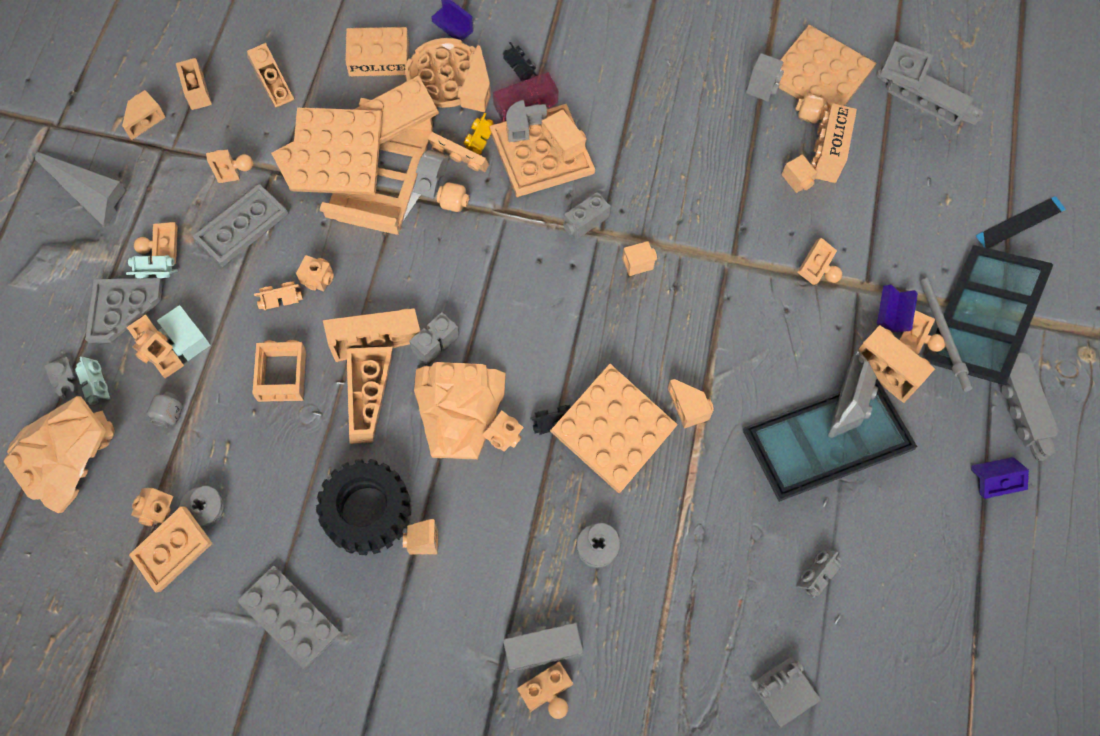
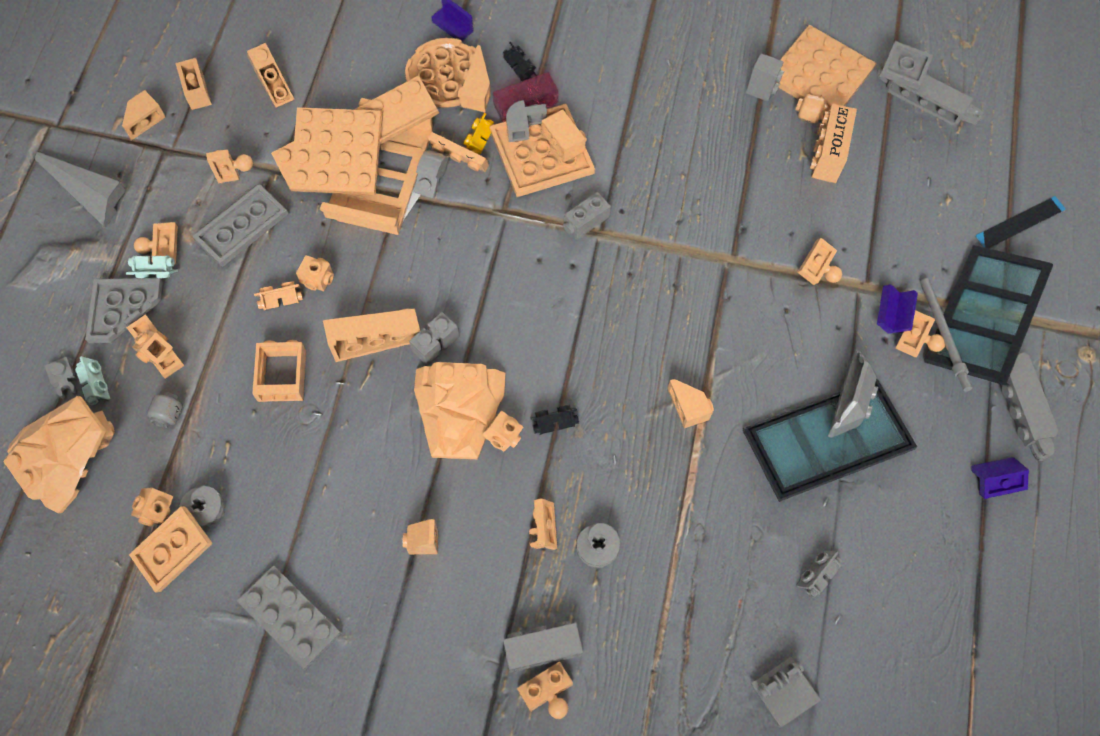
(183, 332): light aqua brick -> none
(342, 486): black tyre -> none
(366, 387): light nougat wedge -> none
(377, 51): light nougat brick -> none
(452, 197): light nougat head -> none
(546, 527): none -> light nougat plate
(614, 428): light nougat plate -> none
(639, 258): light nougat brick -> none
(799, 174): light nougat brick -> none
(895, 363): light nougat brick -> none

